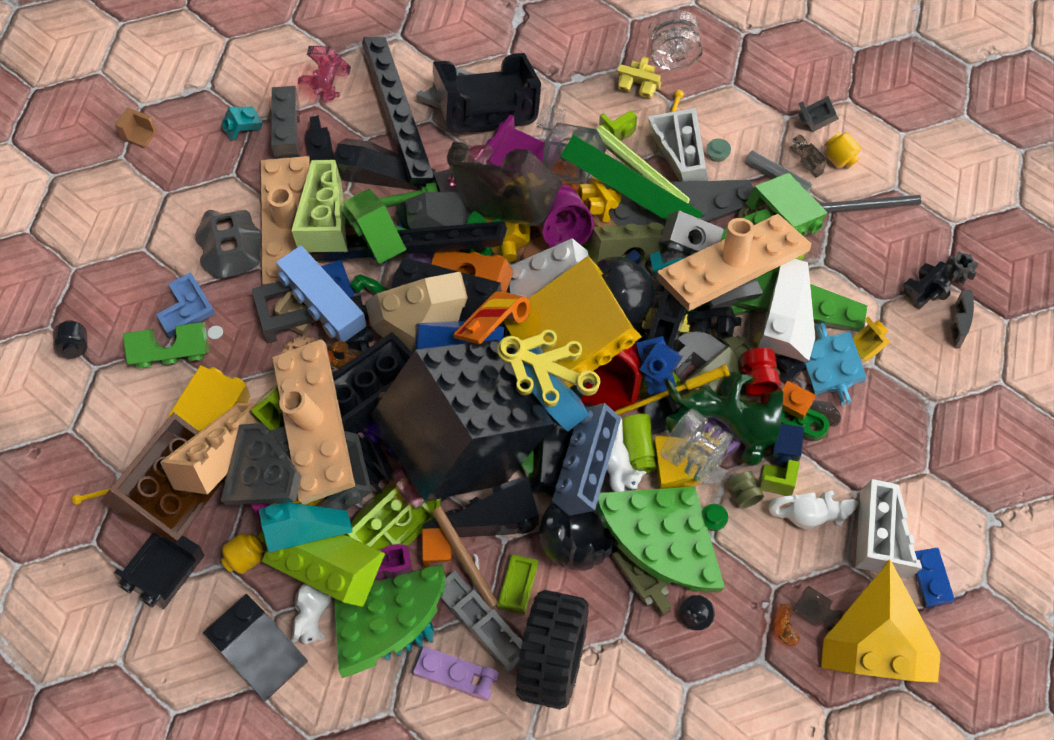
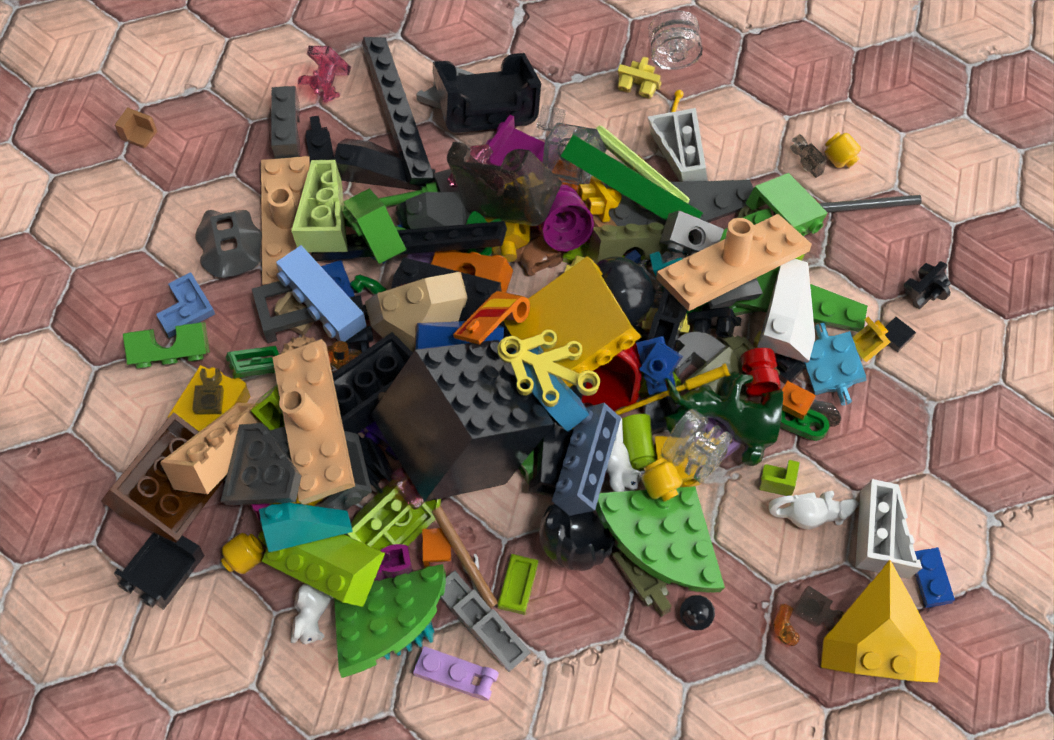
(70, 339): black head -> none
(77, 499): yellow hinge -> none
(209, 396): none -> clear smoke plate
(215, 332): white sticker -> none
(240, 119): teal bracket -> none
(255, 647): slope -> none
(256, 365): none -> green tile
(502, 513): black wedge -> none
(542, 268): white wedge -> none
(552, 649): black tyre -> none
(621, 127): lime bracket -> none
(661, 480): none -> yellow head
(715, 517): green plate -> none
(718, 149): sand green plate -> none
(744, 487): olive wheel -> none
(773, 169): light grey axle -> none
(788, 445): dark blue brick -> none
(818, 114): dark grey bracket -> none
(898, 334): none -> black tile
(961, 267): dark grey gear -> none
(963, 319): dark grey slope -> none

